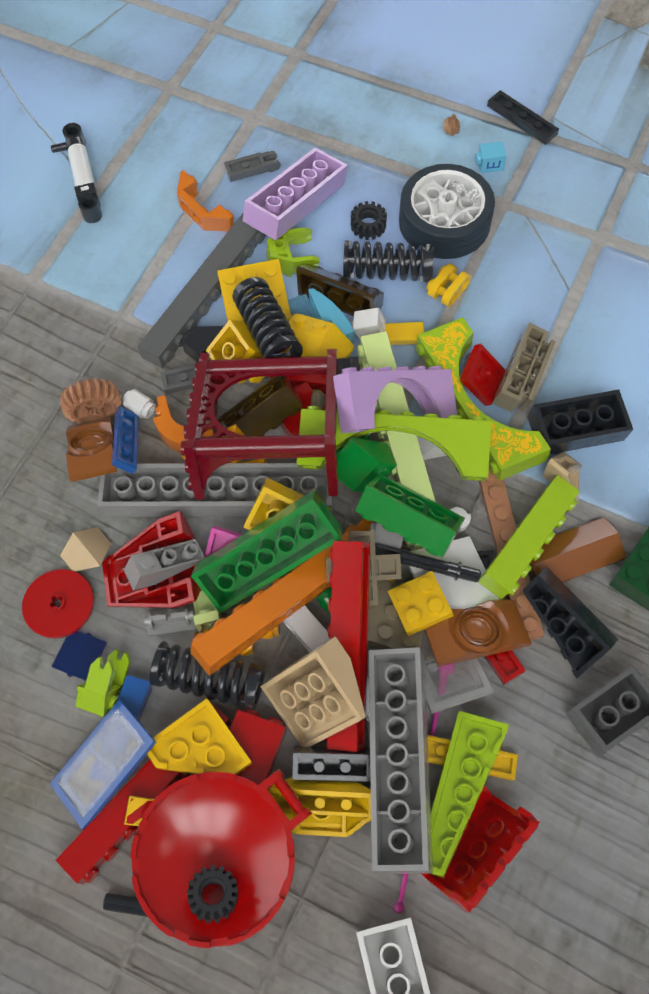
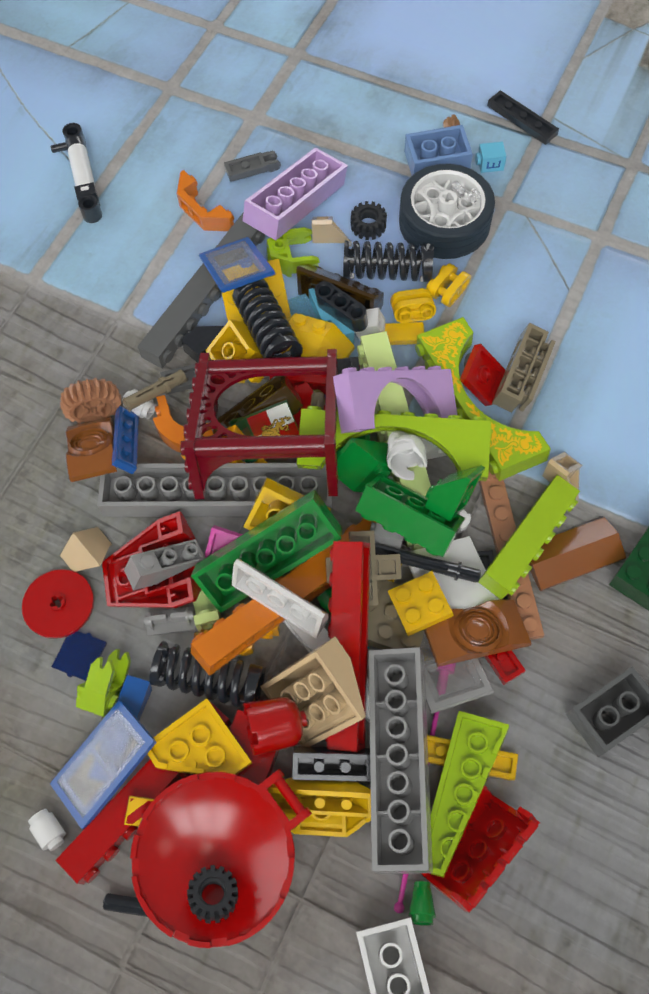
(46, 830): none -> white brick
(152, 391): none -> dark tan pin
(236, 264): none -> clear door
(270, 421): none -> flag
(274, 724): none -> red cylinder
(278, 598): none -> white slope
(326, 231): none -> tan slope
(332, 305): none -> black beam
(405, 452): none -> white helmet
(413, 305): none -> yellow brick
(422, 905): none -> green cone
(437, 146): none -> medium blue brick
(453, 492): none -> green slope
(573, 626): black wedge -> none
(581, 421): black brick -> none

